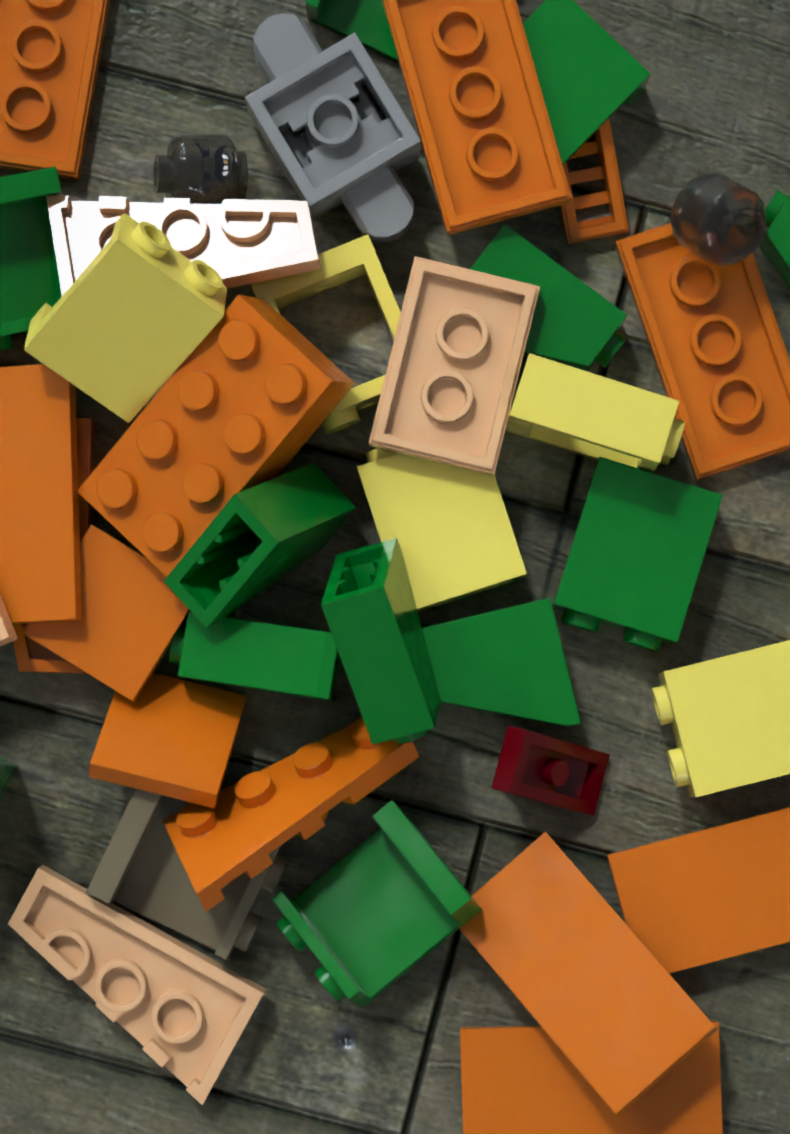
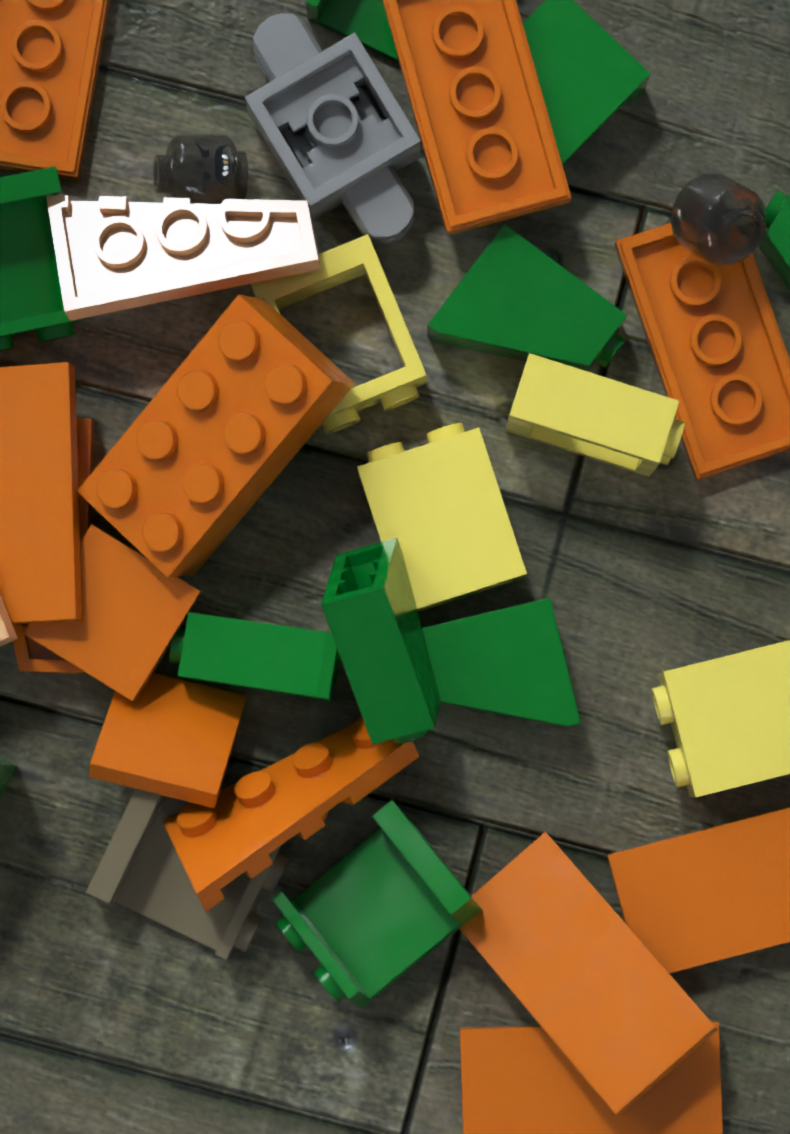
(128, 318): light yellow panel -> none
(155, 986): light nougat wing -> none
(258, 541): green slope -> none
(454, 366): light nougat tile -> none
(550, 770): dark red slope -> none
(608, 170): orange slope -> none
(636, 554): green panel -> none

